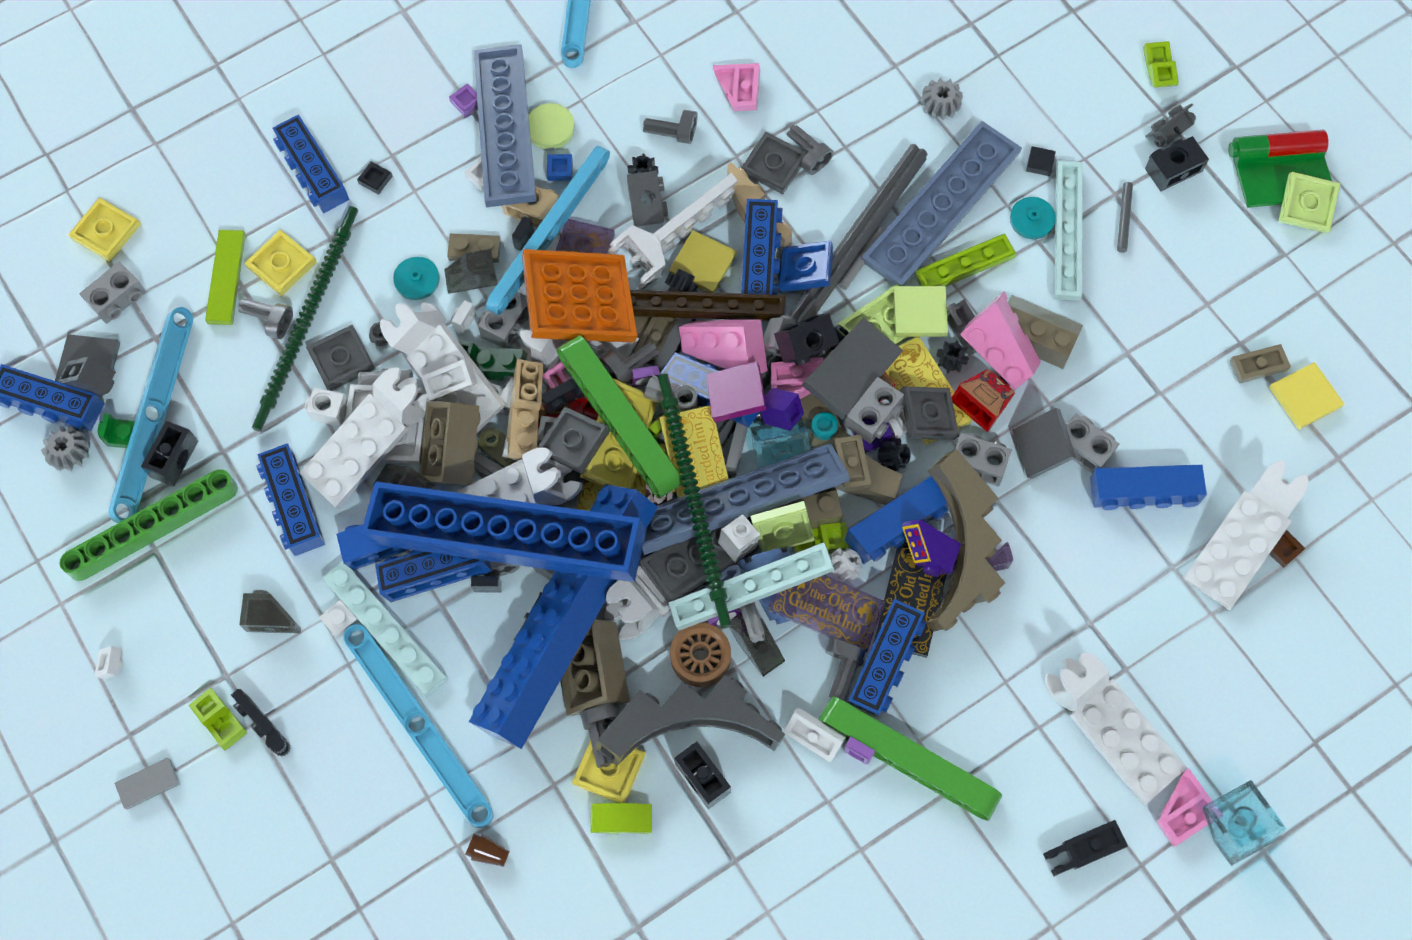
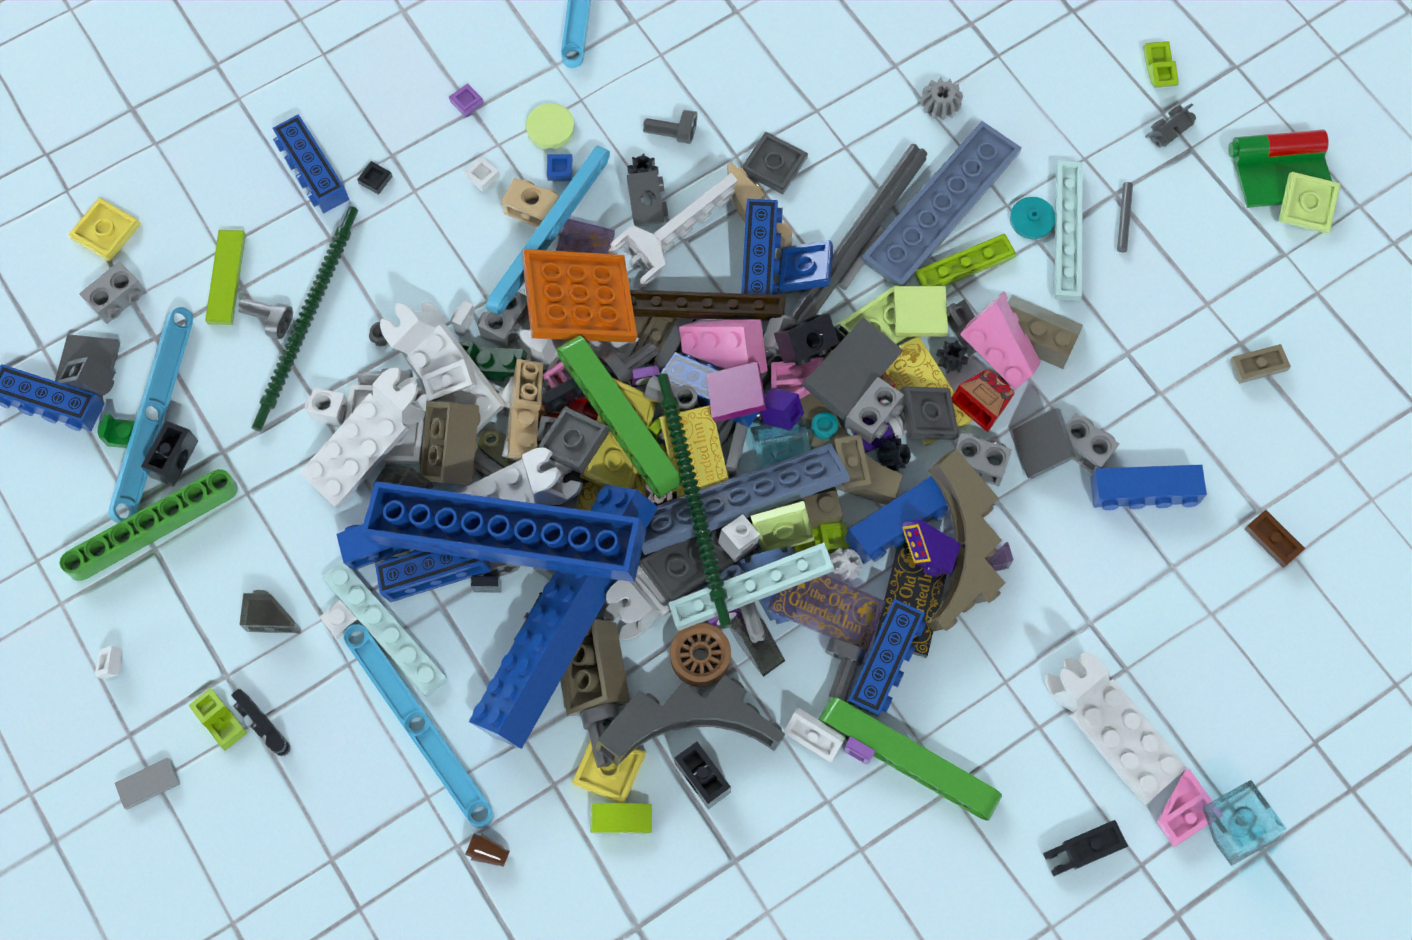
(75, 446): light grey gear -> none
(280, 262): light yellow tile -> none
(290, 500): blue brick -> none
(340, 357): dark grey tile -> none
(416, 278): teal piece -> none
(466, 243): dark tan plate -> none
(471, 272): clear smoke slope -> none
(504, 126): sand blue plate -> none
(523, 233): black tile -> none
(681, 281): black gear -> none
(704, 260): light yellow tile -> none
(740, 84): bright pink wing -> none
(817, 154): flat silver piece -> none
(1040, 161): black tile -> none
(1189, 158): black brick -> none
(1246, 536): white hinge -> none
(1306, 396): light yellow tile -> none

